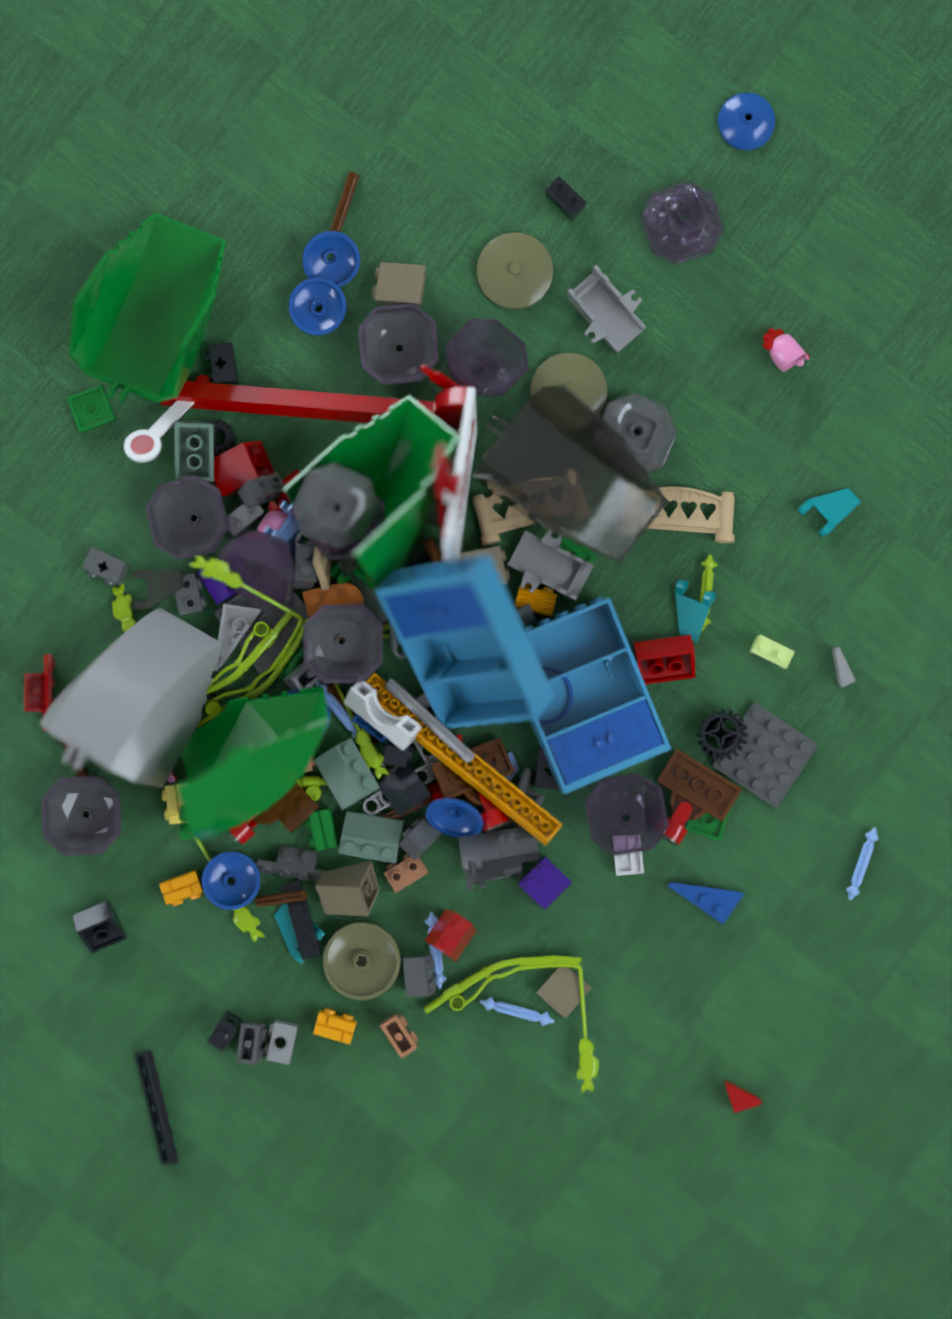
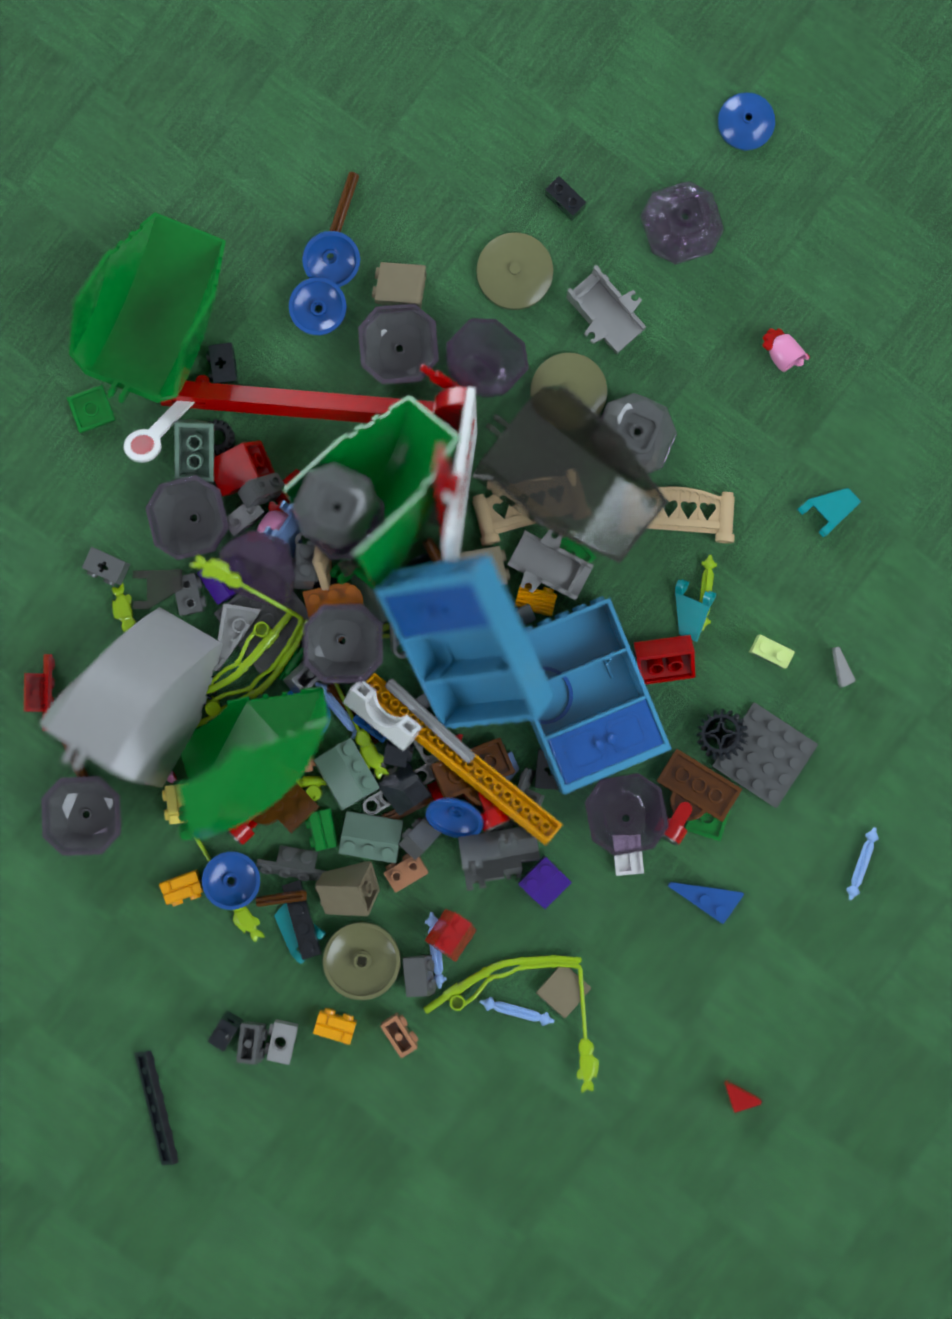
(99, 927): black slope -> none

